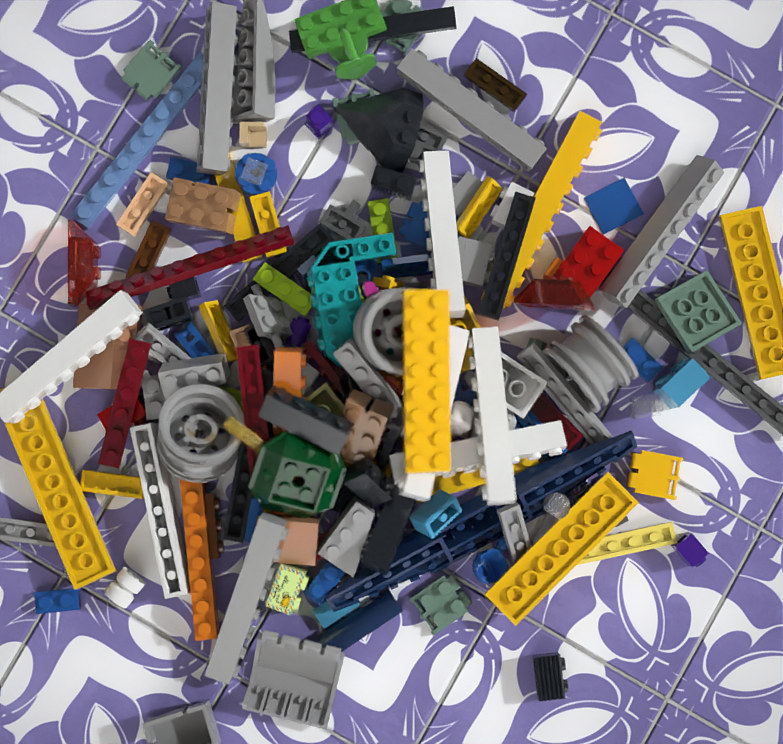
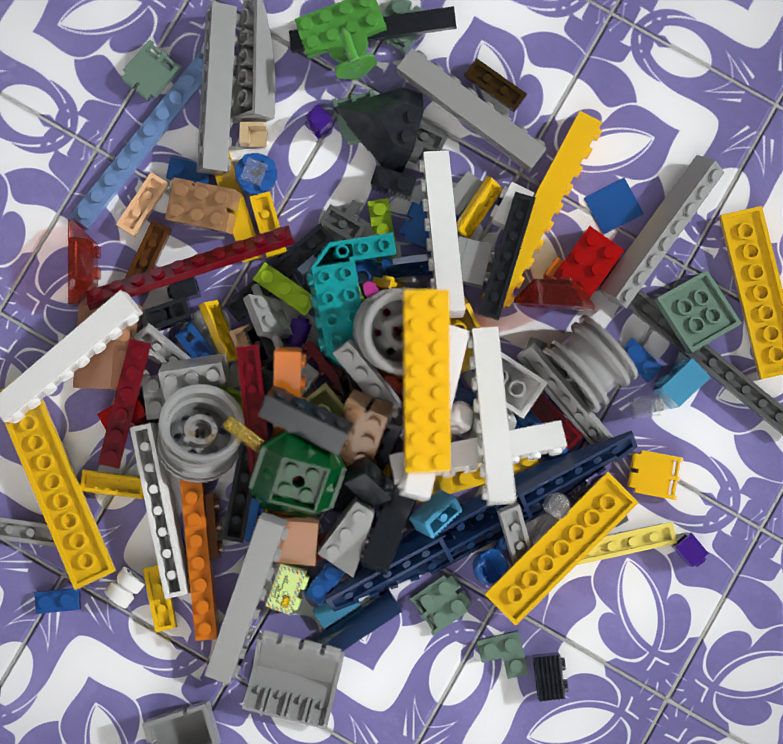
(161, 608): none -> yellow plate
(507, 647): none -> sand green plate

